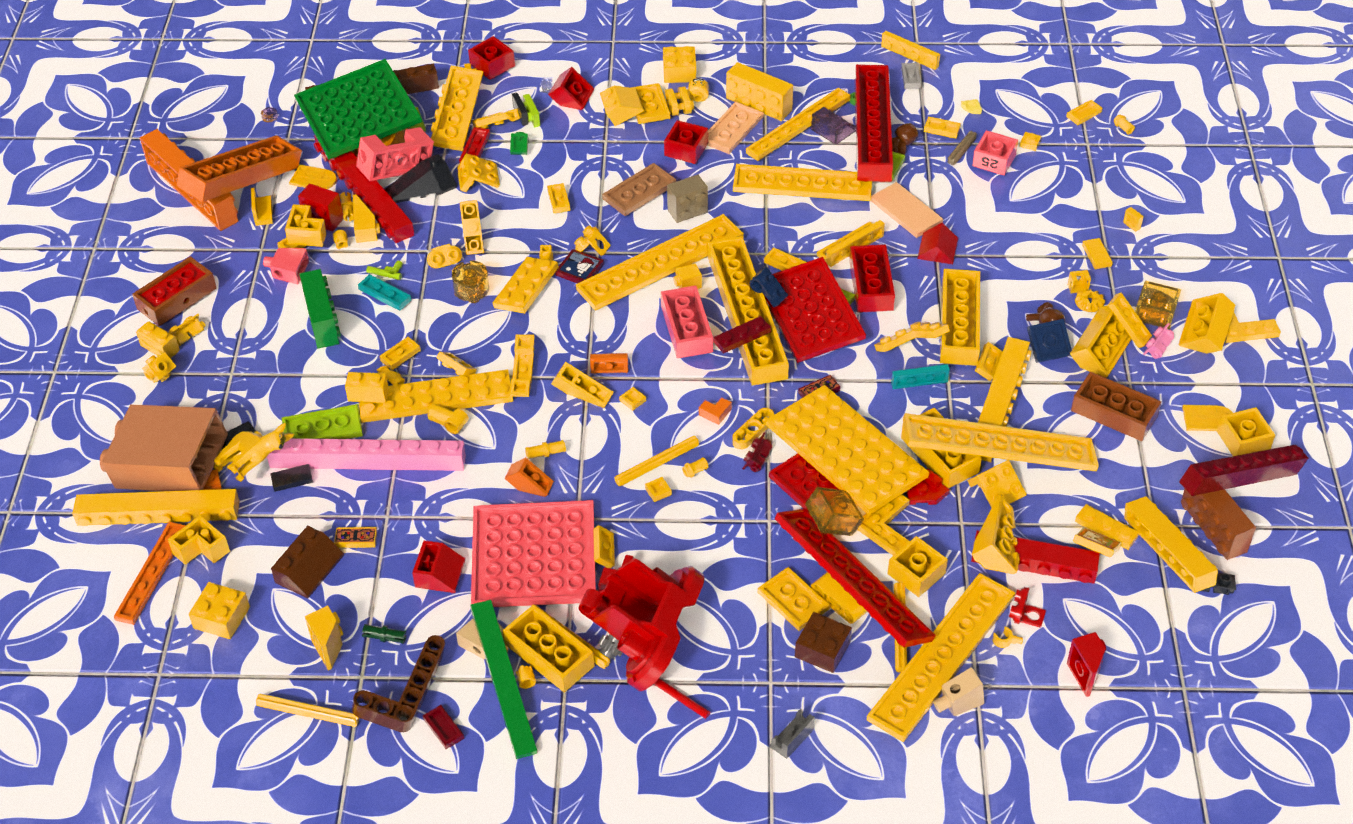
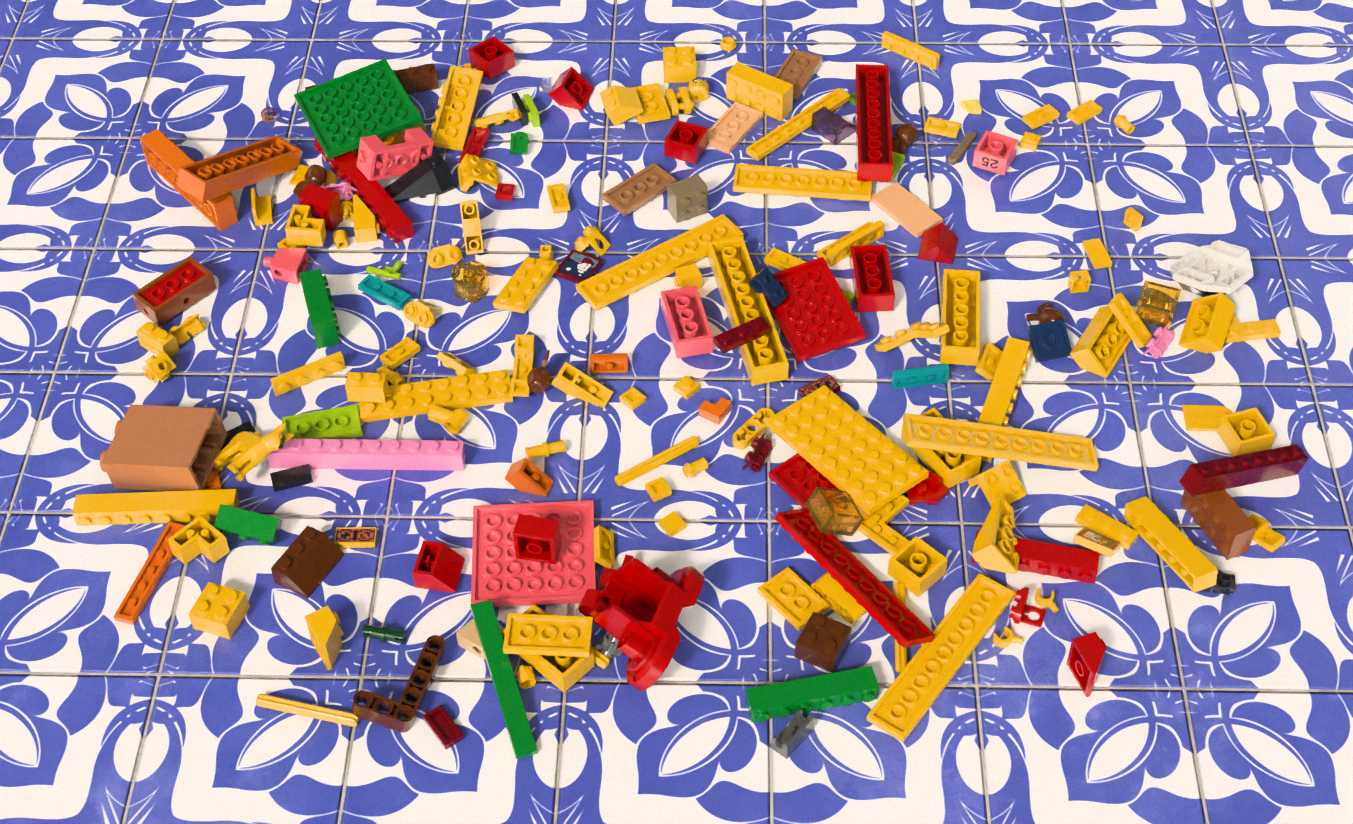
(247, 524): none -> green brick
(308, 373): none -> yellow plate
(315, 175): none -> reddish brown piece
(344, 190): none -> bright pink hinge
(421, 313): none -> yellow bracket
(505, 192): none -> red plate
(537, 539): none -> red brick
(539, 378): none -> reddish brown piece
(548, 635): none -> yellow plate
(672, 524): none -> yellow tile
(682, 698): red bar -> none
(686, 387): none -> yellow plate
(728, 44): none -> yellow plate
(799, 70): none -> medium nougat plate
(811, 694): none -> green brick
(910, 75): light grey plate -> none
(961, 693): tan torso -> none
(1040, 116): none -> yellow plate
(1046, 602): none -> yellow piece
(1084, 304): yellow gear -> none
(1116, 406): dark orange brick -> none
(1213, 269): none -> white piece
(1264, 536): none -> yellow slope

